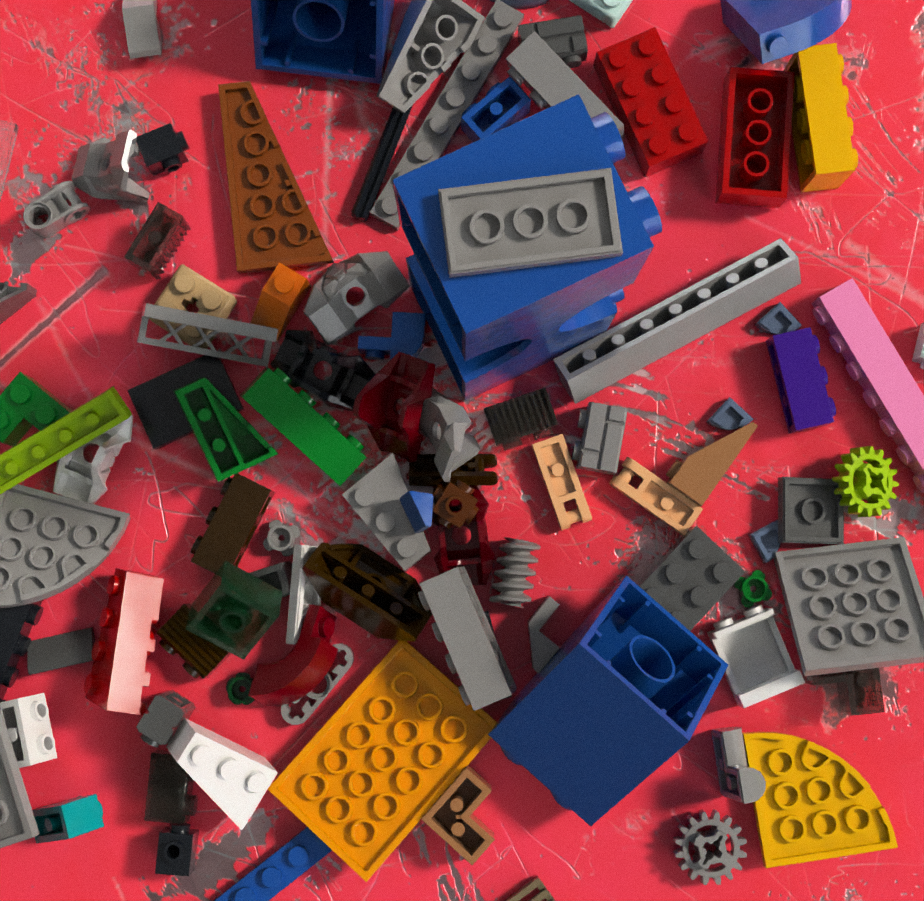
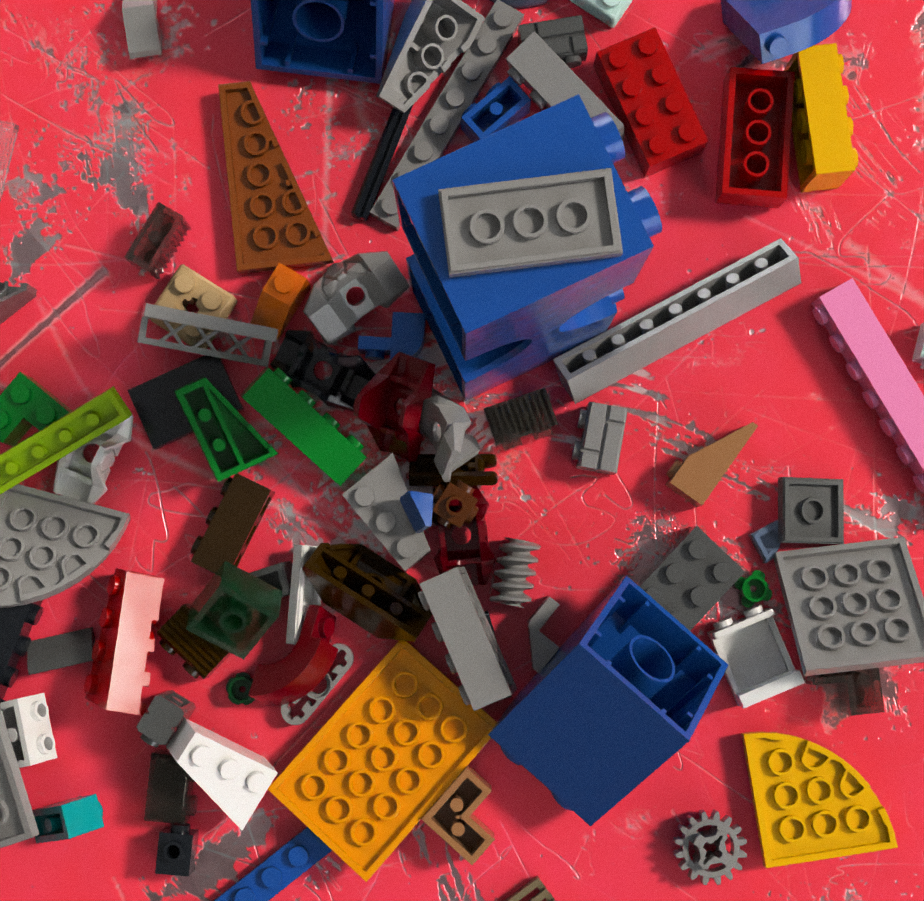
(57, 208): light grey piece -> none
(110, 183): light grey piece -> none
(163, 149): black brick -> none
(272, 541): light grey plate -> none
(561, 480): light nougat plate -> none
(657, 497): light nougat plate -> none
(729, 416): sand blue tile -> none
(735, 777): light grey brick -> none
(778, 321): sand blue tile -> none
(801, 380): dark purple brick -> none
(865, 481): lime gear -> none

